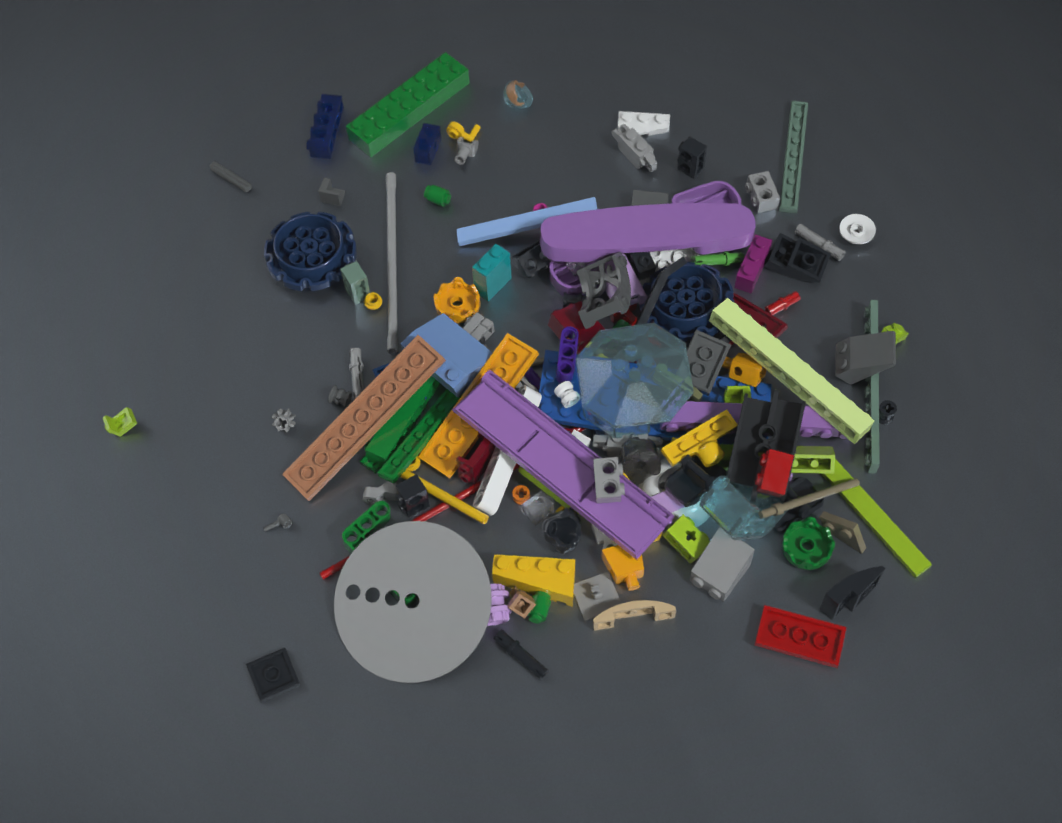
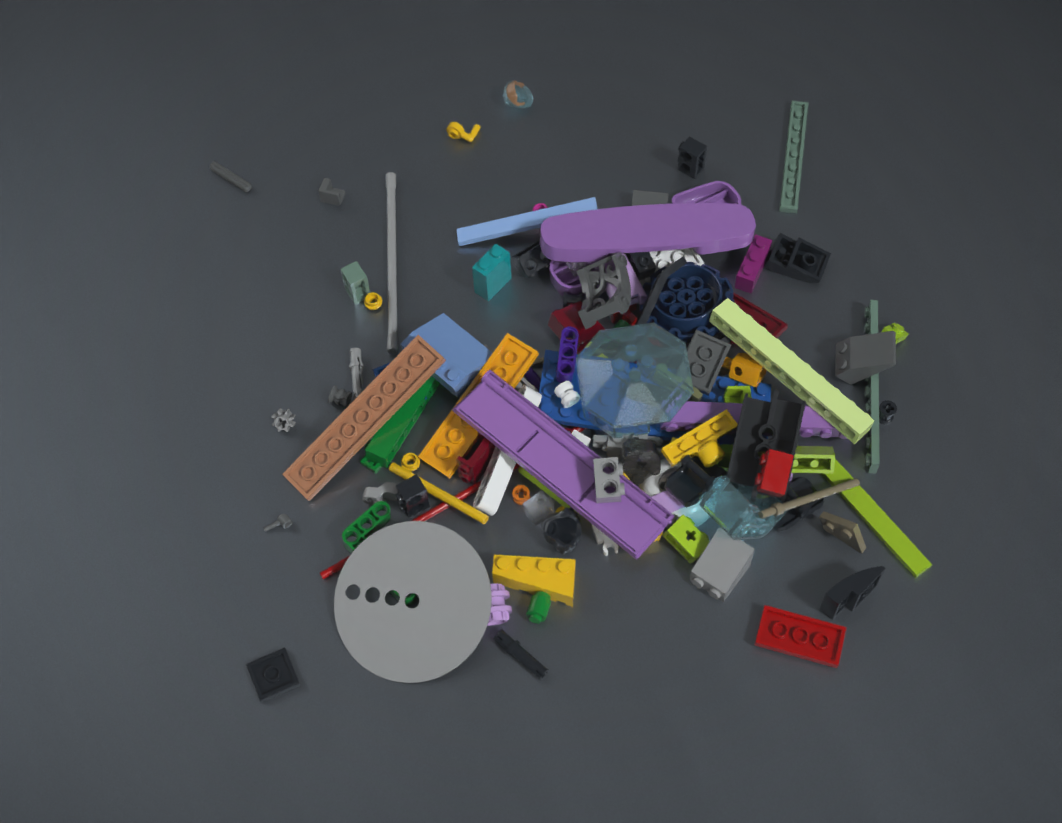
(120, 423): lime bracket -> none
(309, 251): dark blue piece -> none
(325, 126): clear blue brick -> none
(407, 104): green brick -> none
(418, 437): green tile -> none
(427, 144): clear blue brick -> none
(437, 195): green brick -> none
(457, 291): light orange plate -> none
(465, 149): light grey piece -> none
(479, 327): light grey brick -> none
(521, 602): medium nougat piece -> none
(595, 595): light grey piece -> none
(623, 566): light orange torso -> none
(633, 608): tan slope -> none
(635, 148): light grey hinge -> none
(645, 122): white wing -> none
(718, 259): bright green pin -> none
(762, 192): light grey brick -> none
(782, 303): red axle -> none
(808, 531): green plate -> none
(820, 242): light grey pin -> none
(857, 223): white dish -> none

